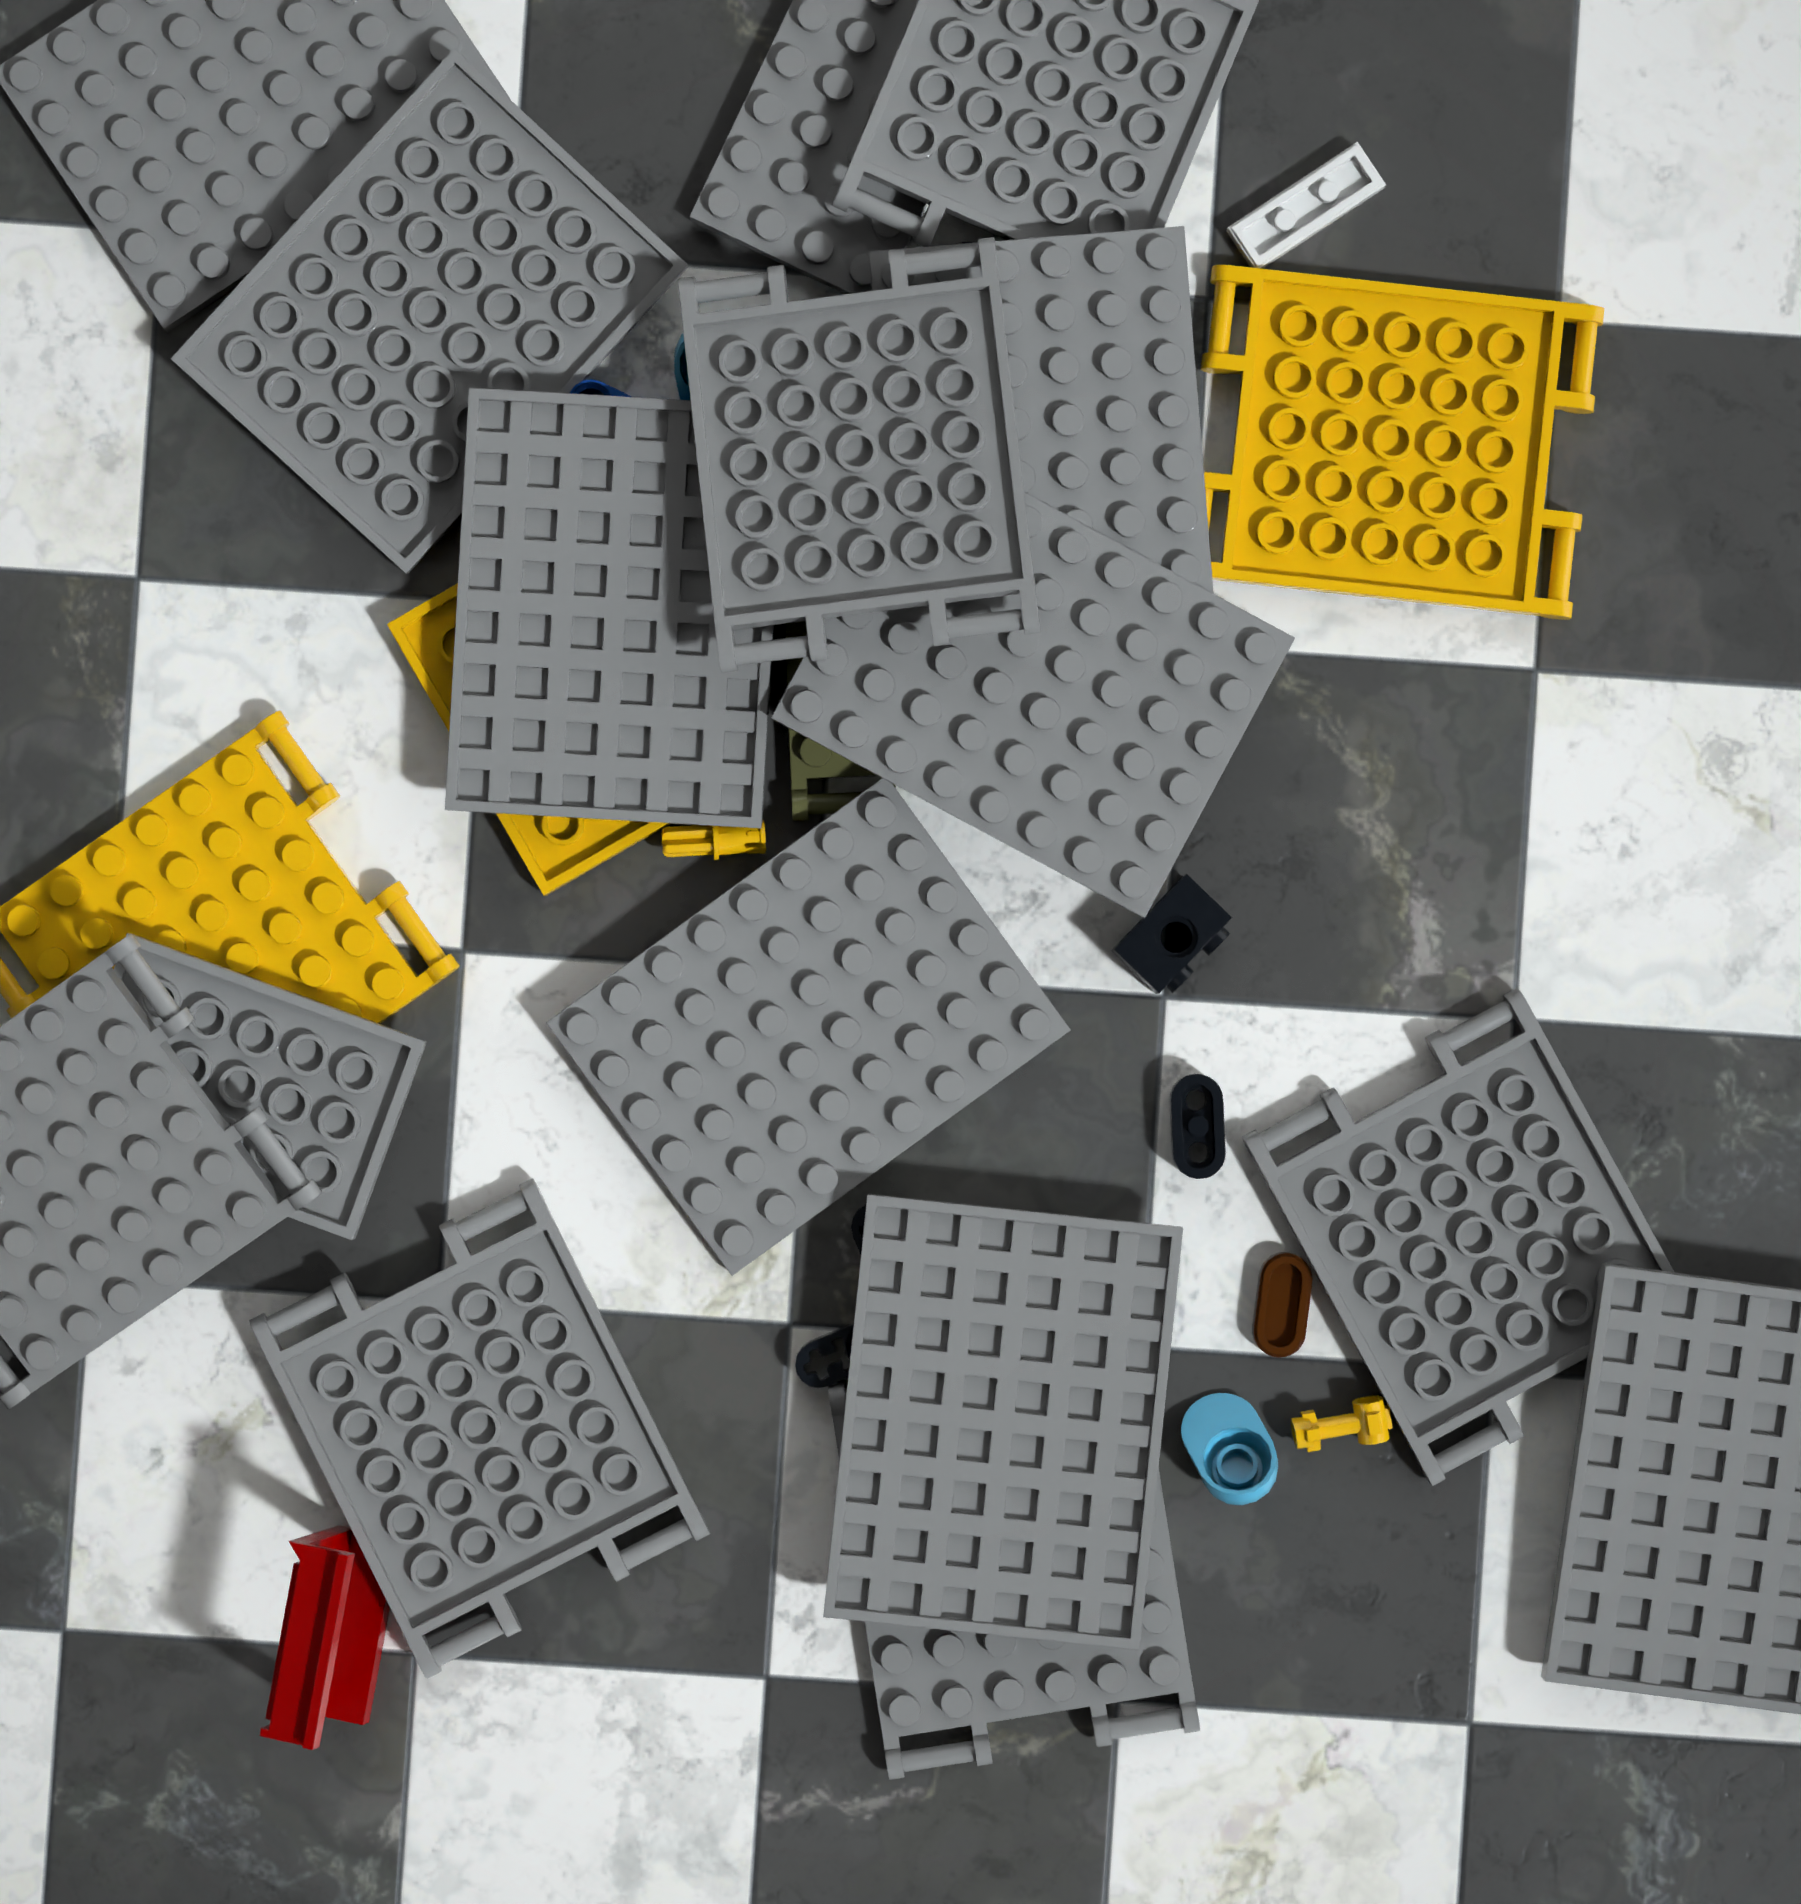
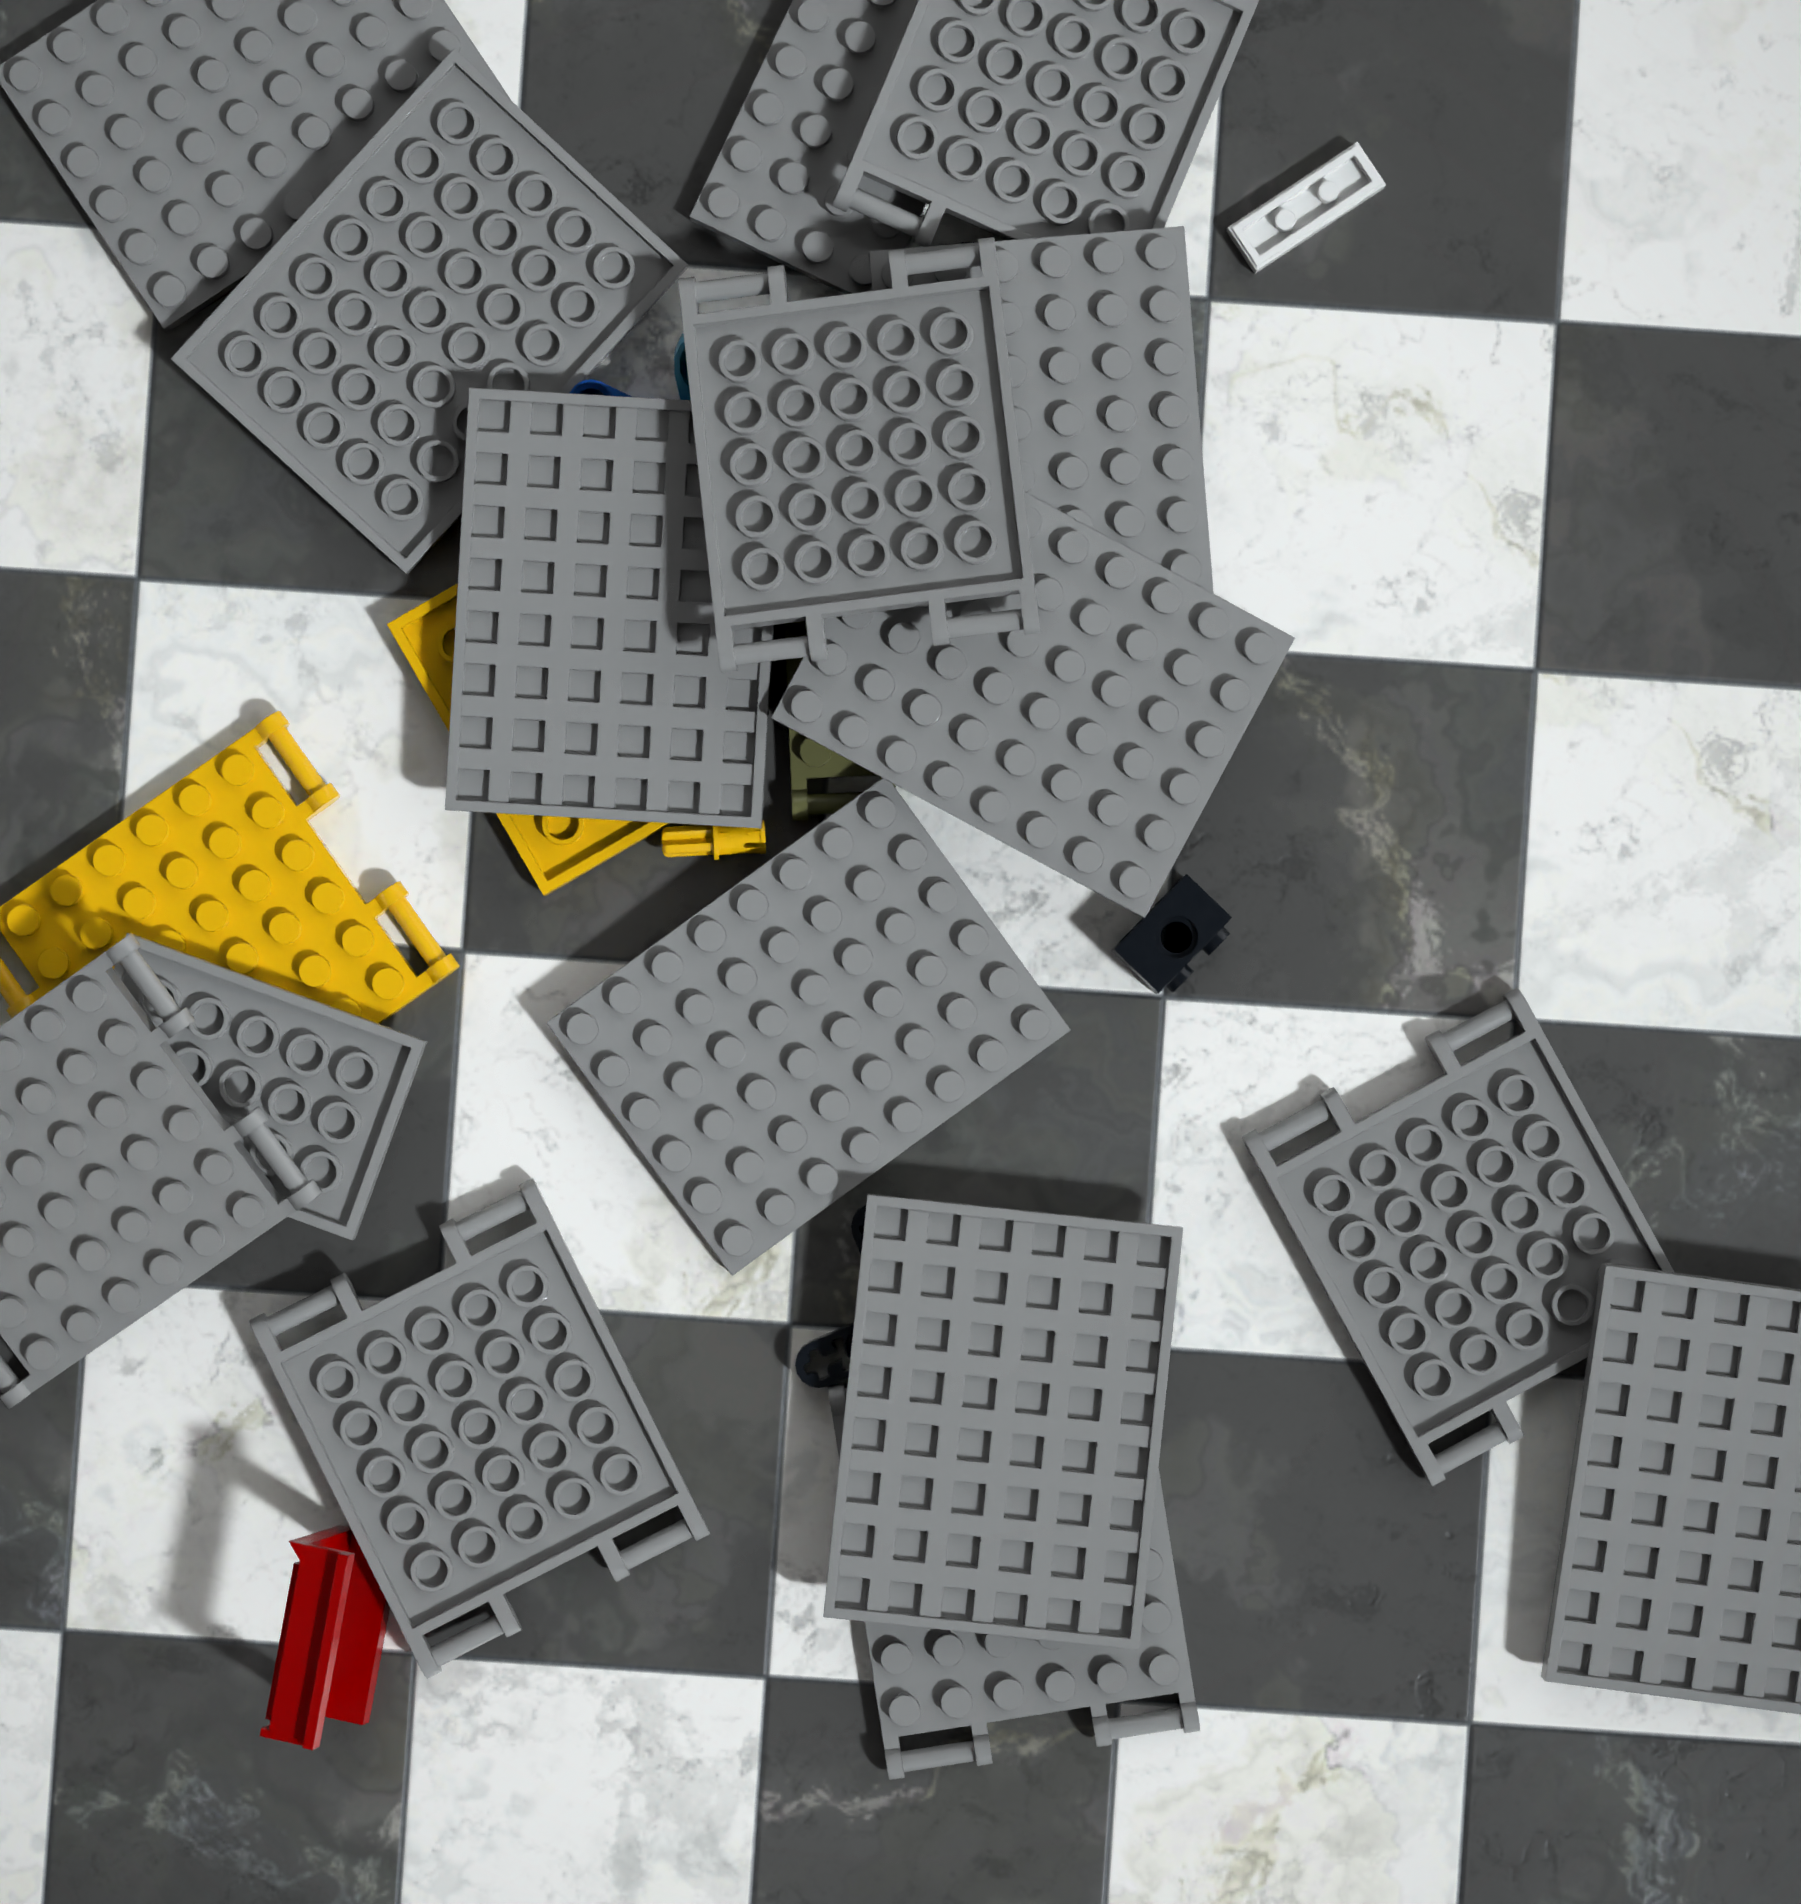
(1198, 1125): black plate -> none
(1230, 1448): medium azure cap -> none
(1282, 1304): reddish brown tile -> none
(1369, 1421): yellow bar -> none
(1396, 439): yellow plate -> none

